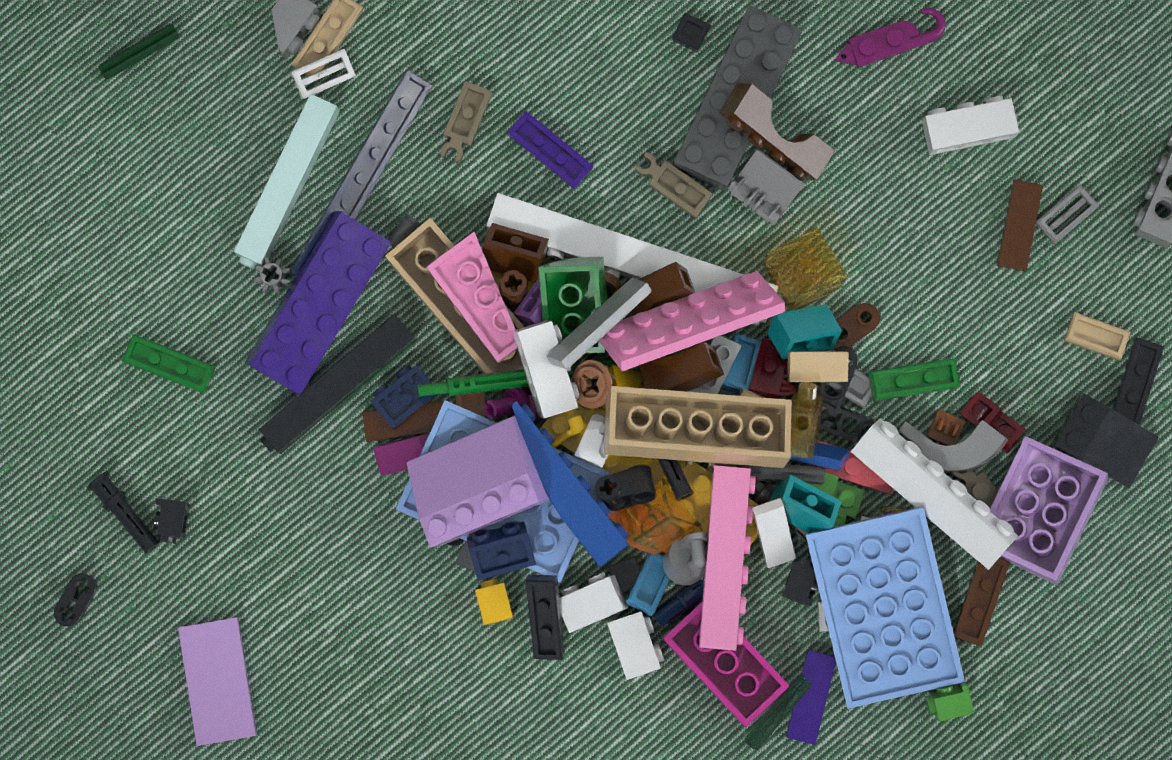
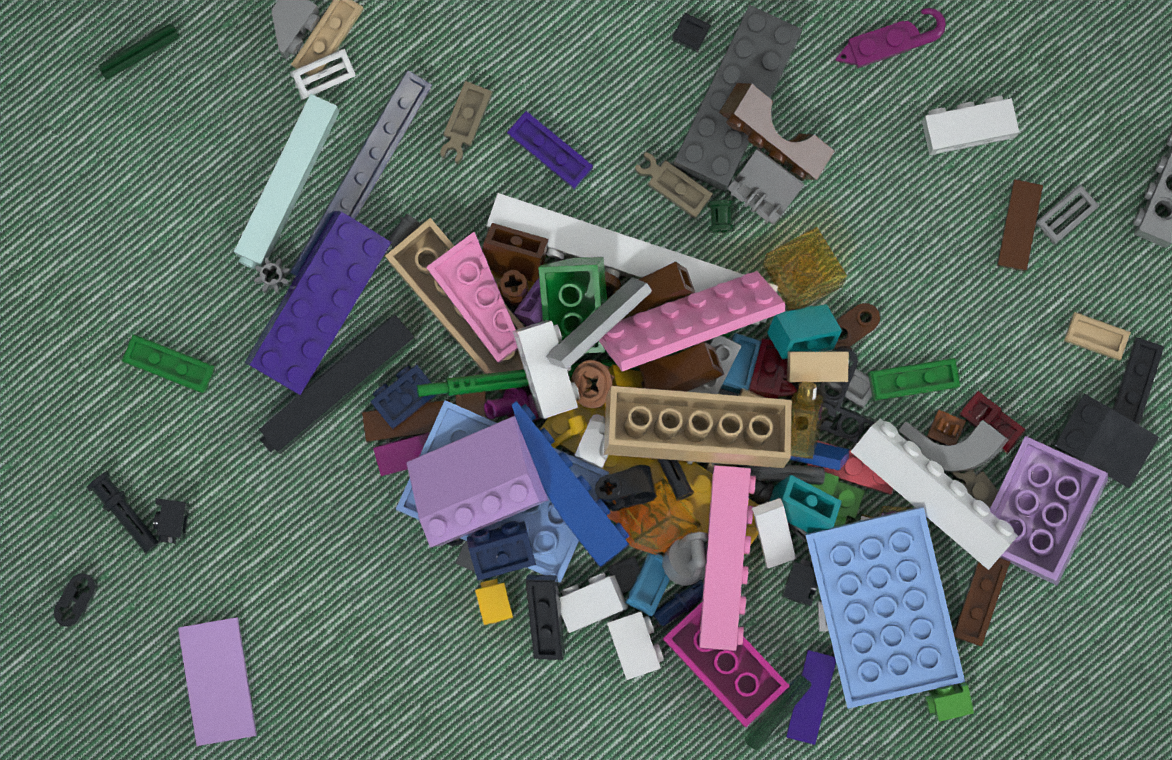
(721, 216): none -> dark green bush

